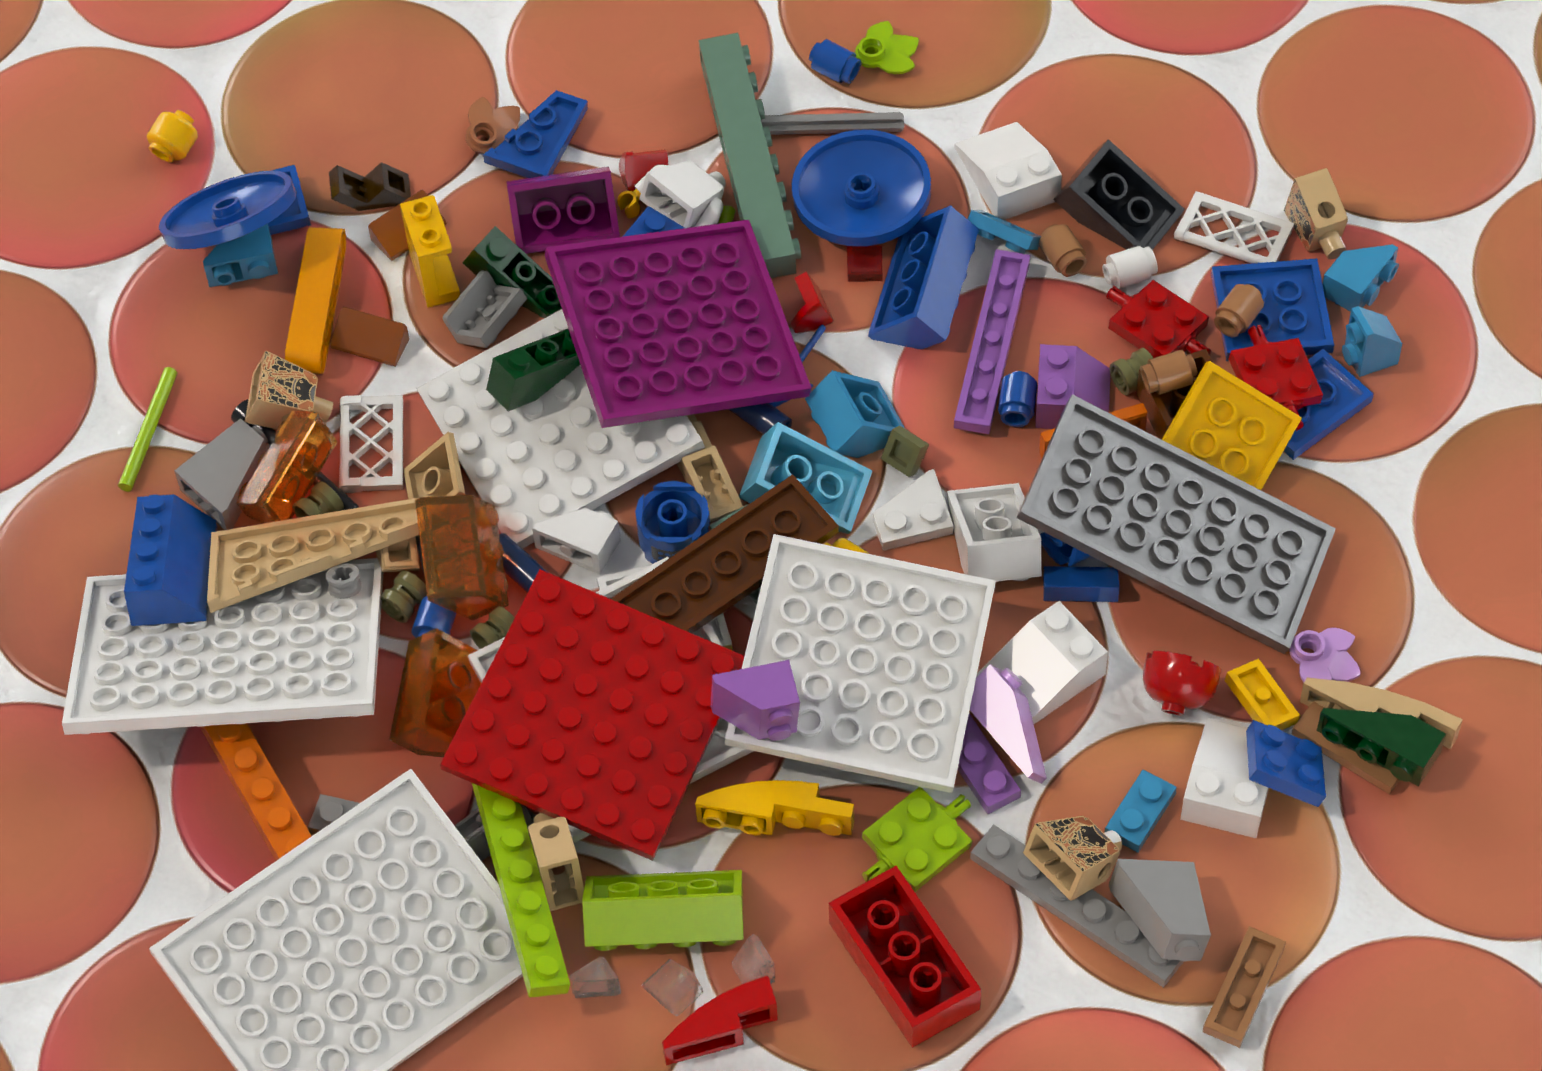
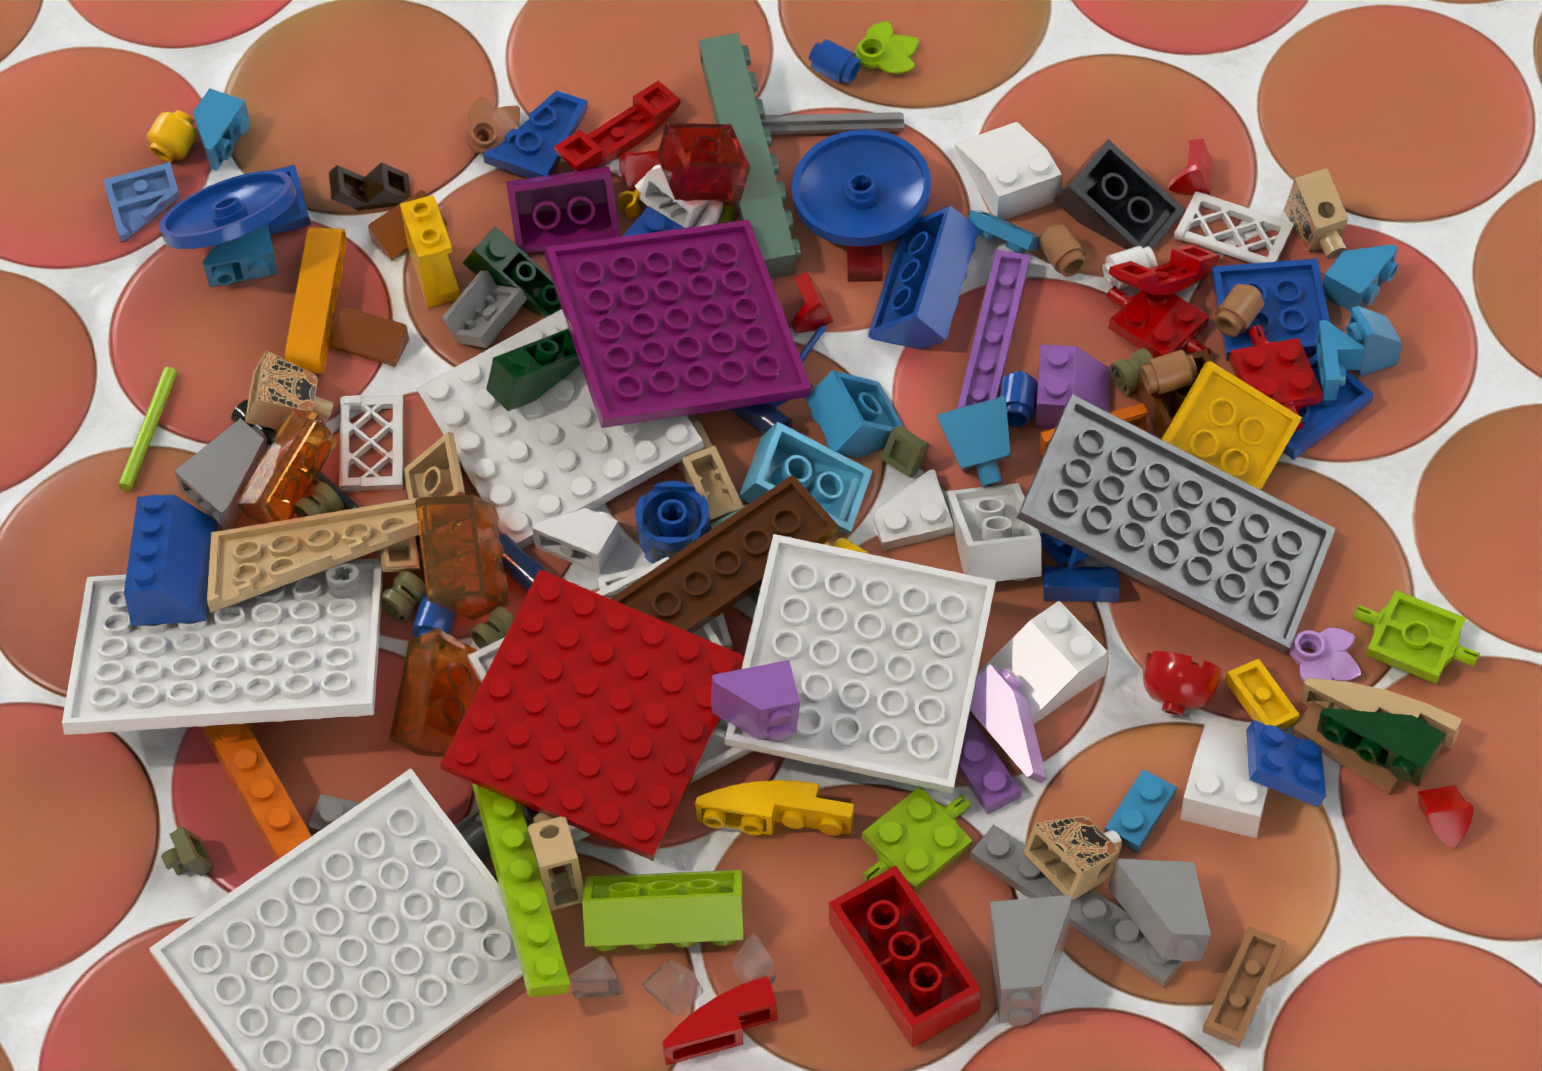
(140, 197): none -> medium blue wing
(187, 854): none -> olive tile
(220, 124): none -> dark azure slope
(623, 132): none -> red slope
(703, 162): none -> clear red brick
(979, 437): none -> dark azure torso
(1025, 952): none -> light grey slope
(1184, 269): none -> red slope
(1197, 174): none -> red tile
(1335, 355): none -> dark azure slope
(1416, 636): none -> lime plate
(1446, 813): none -> red tile

